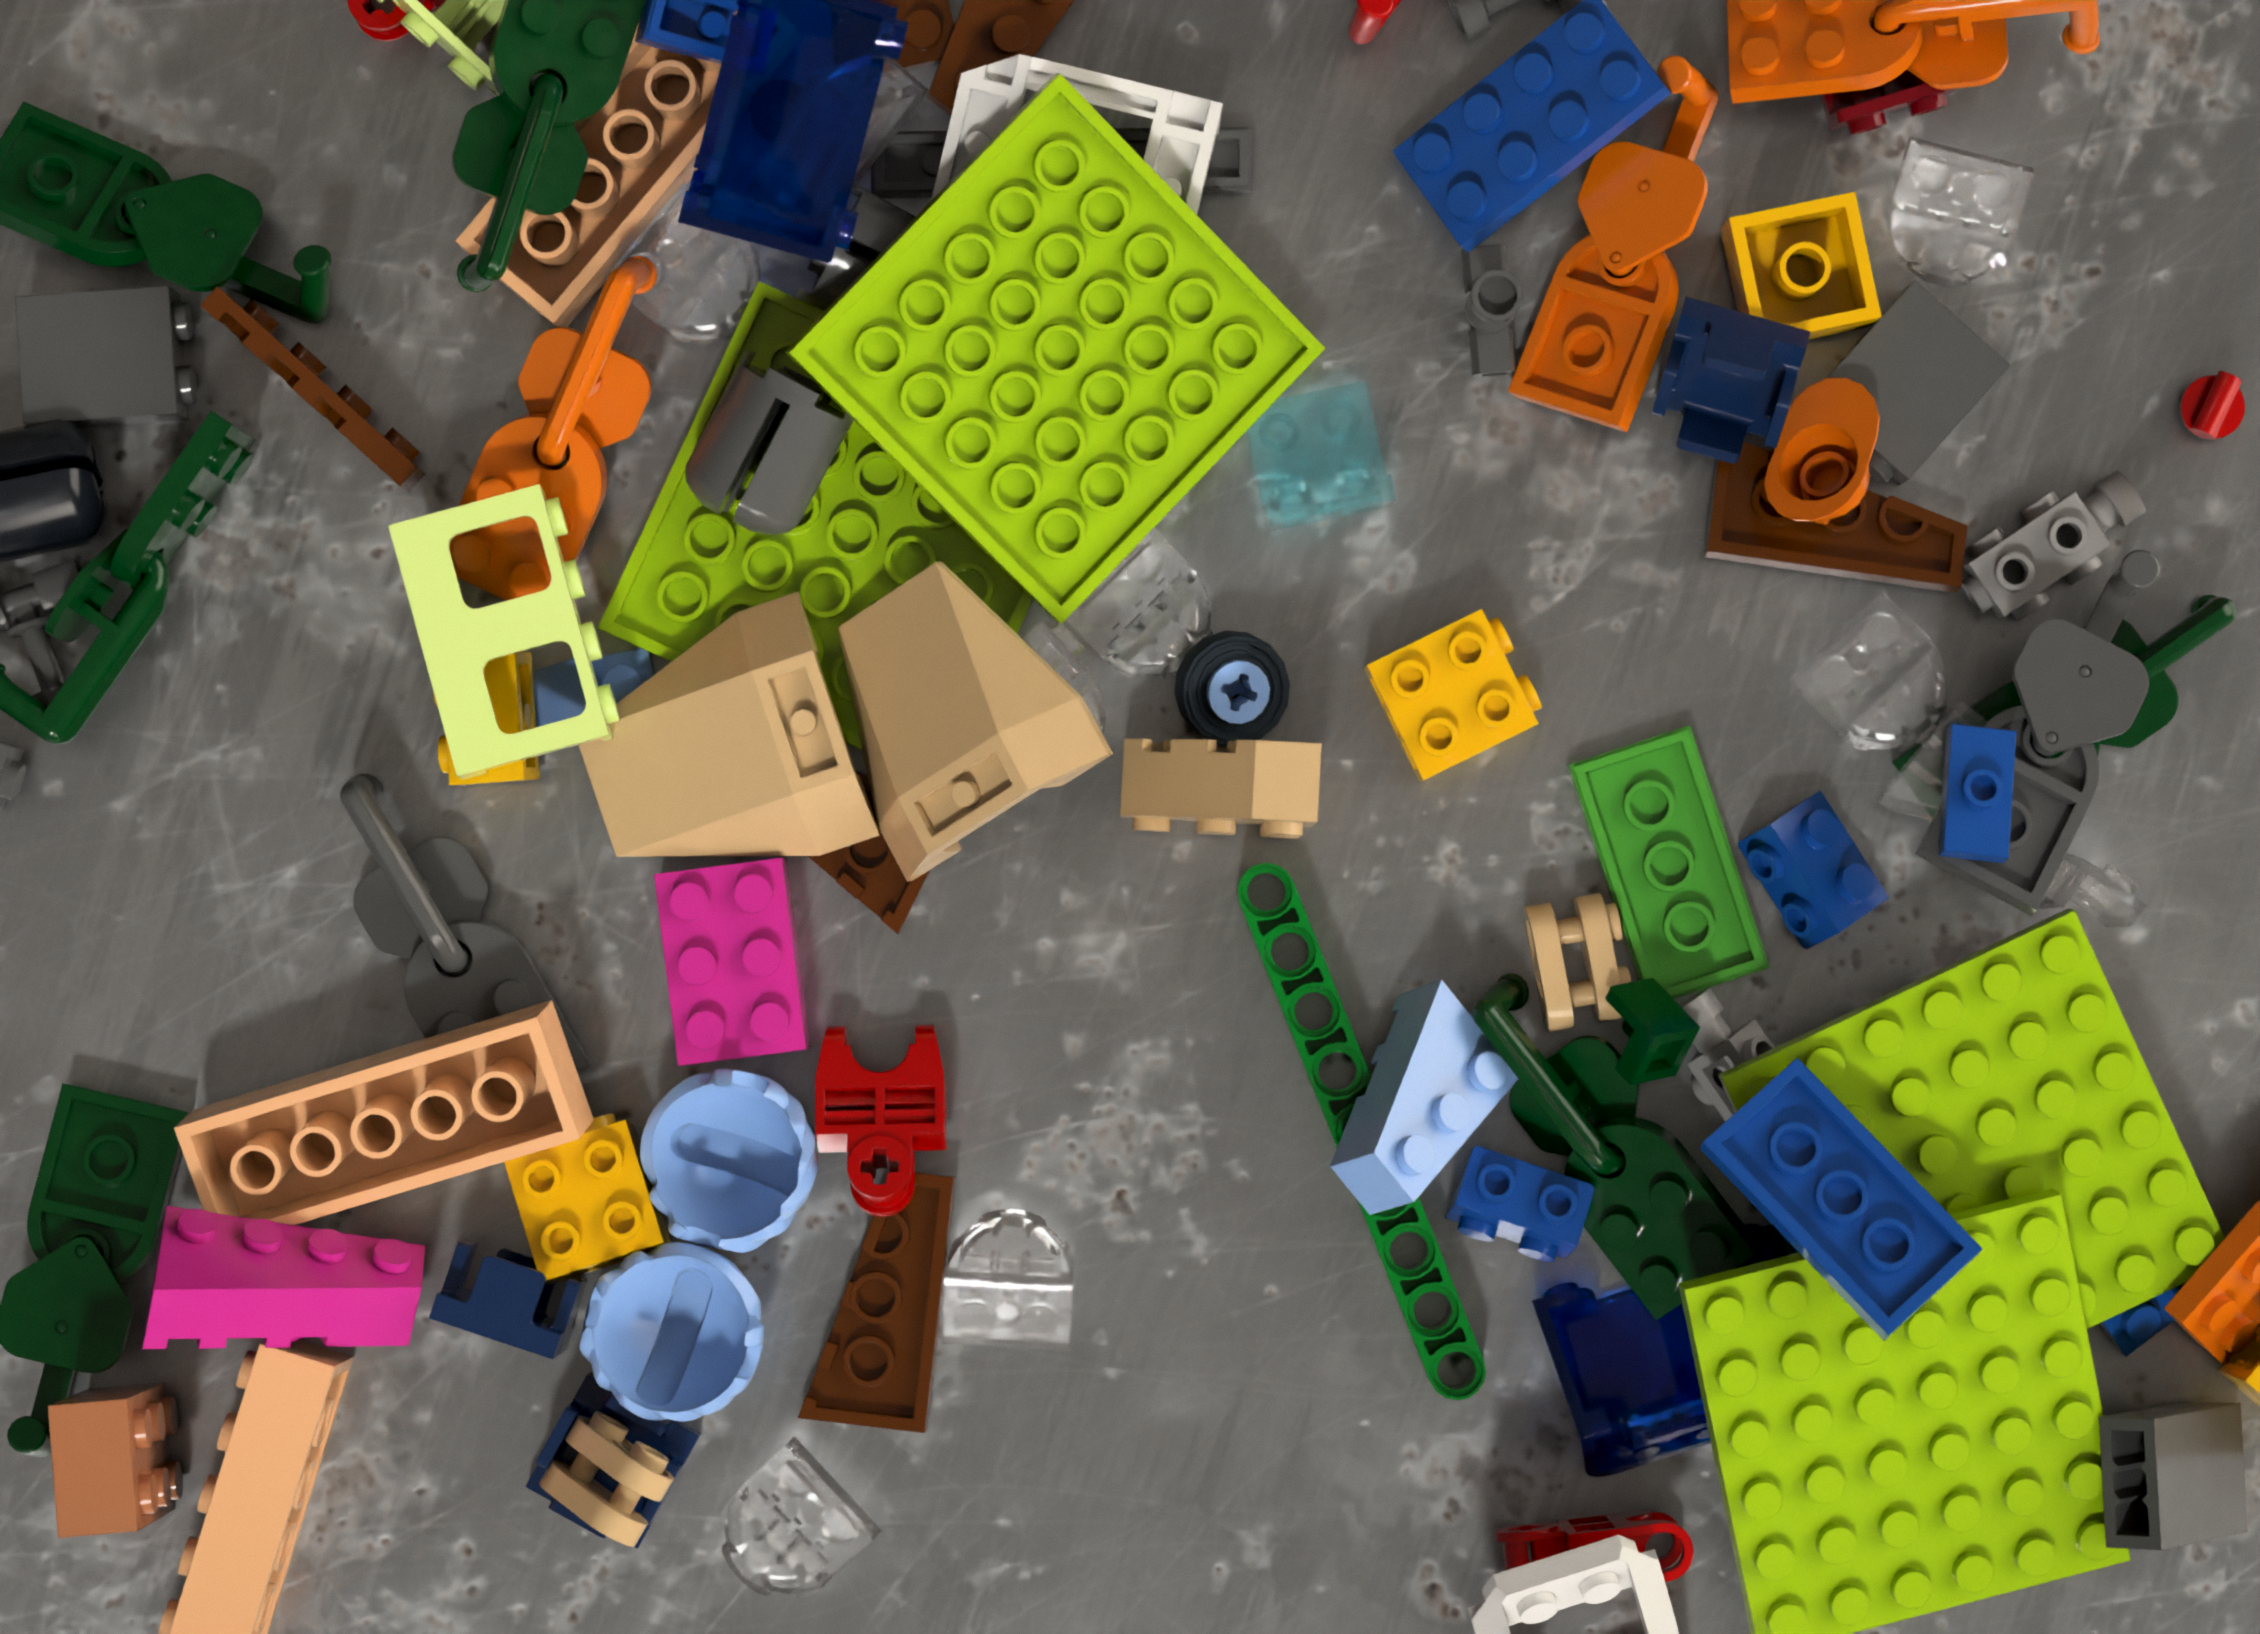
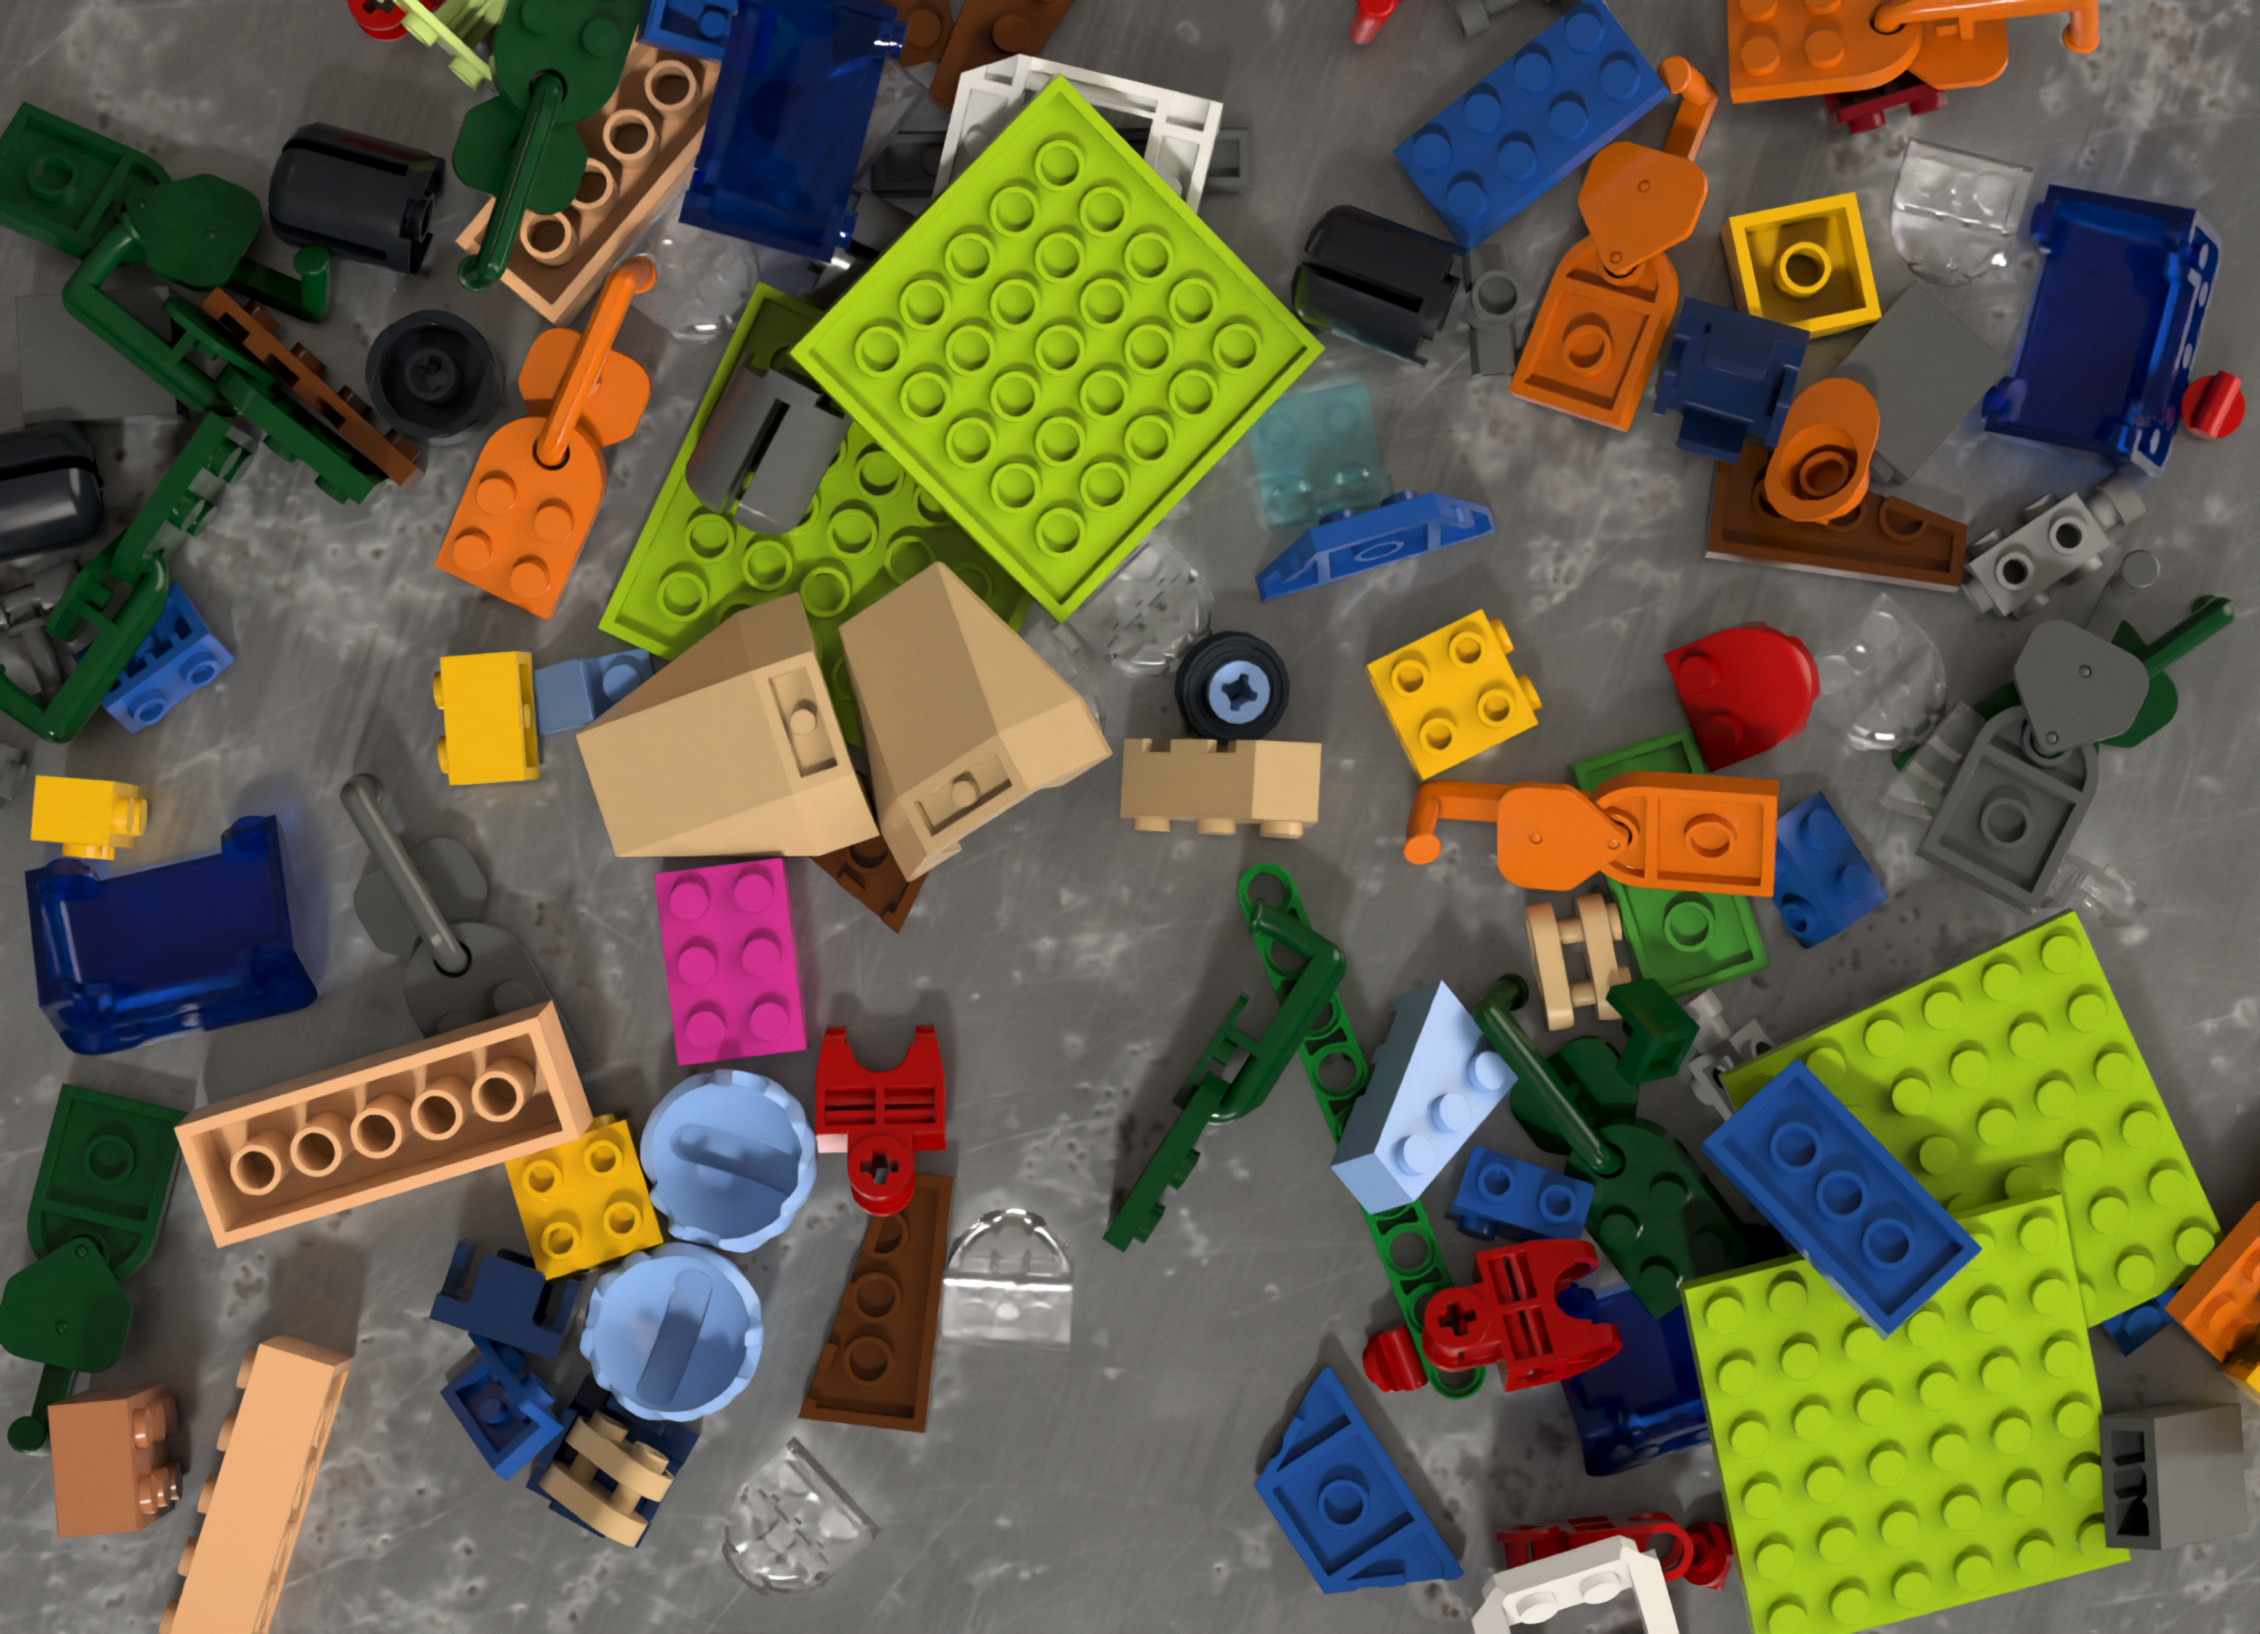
(87, 815): none -> yellow brick
(168, 665): none -> blue bracket
(170, 944): none -> clear blue windscreen
(240, 387): none -> dark green plate
(279, 1284): dark pink wedge -> none
(356, 197): none -> black cylinder
(419, 345): none -> black brick
(464, 639): yellowish green window -> none
(503, 1406): none -> blue bracket
(1223, 1102): none -> dark green plate
(1347, 1500): none -> blue wing
(1374, 539): none -> blue wing
(1388, 255): none -> black cylinder
(1393, 1360): none -> red plate
(1515, 1318): none -> red piece
(1632, 828): none -> orange plate
(1711, 1554): none -> red plate
(1744, 690): none -> red slope
(1977, 793): blue plate -> none
(2109, 330): none -> clear blue windscreen

